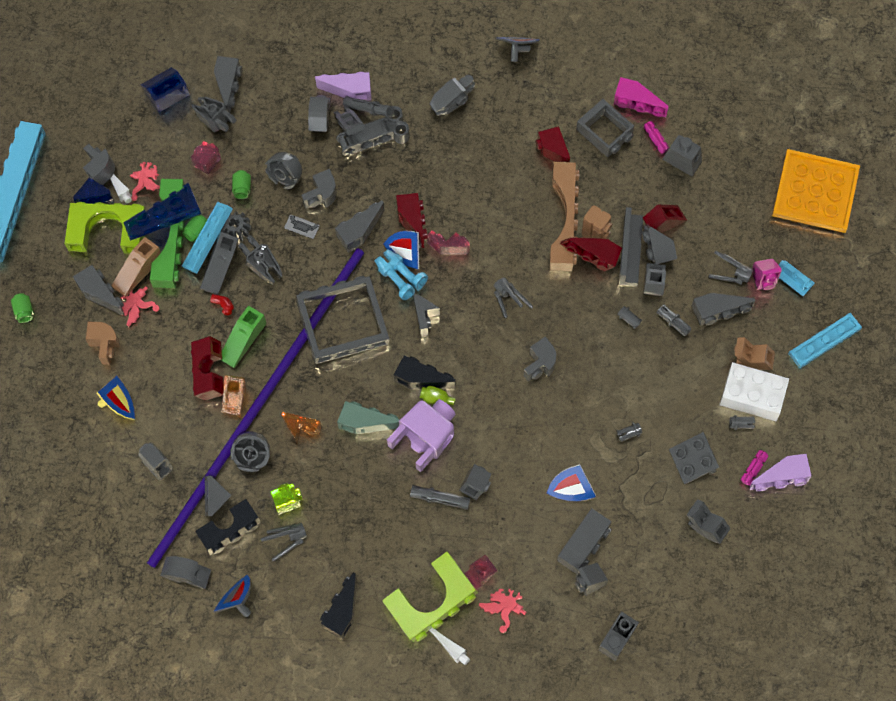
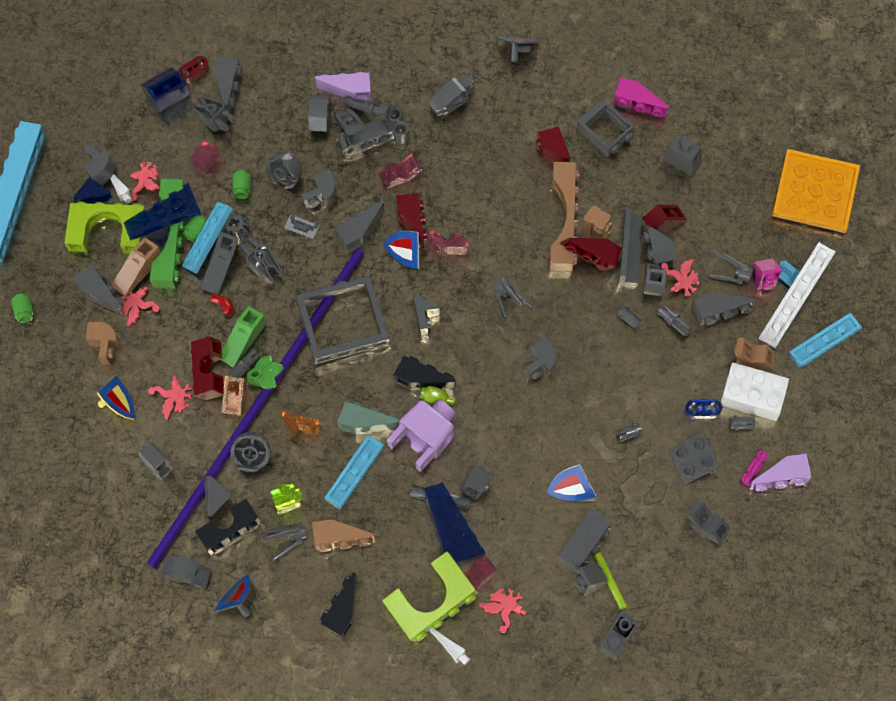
(175, 395): none -> coral piece
(193, 69): none -> dark red beam
(244, 364): none -> dark grey axle
(266, 373): none -> bright green plate
(334, 534): none -> medium nougat slope
(354, 472): none -> medium azure tile
(394, 264): medium azure piece -> none
(397, 173): none -> clear pink slope
(451, 525): none -> clear blue wing
(611, 582): none -> lime bar
(656, 137): dark pink axle -> none
(683, 281): none -> coral piece
(703, 409): none -> clear blue beam
(796, 295): none -> white tile

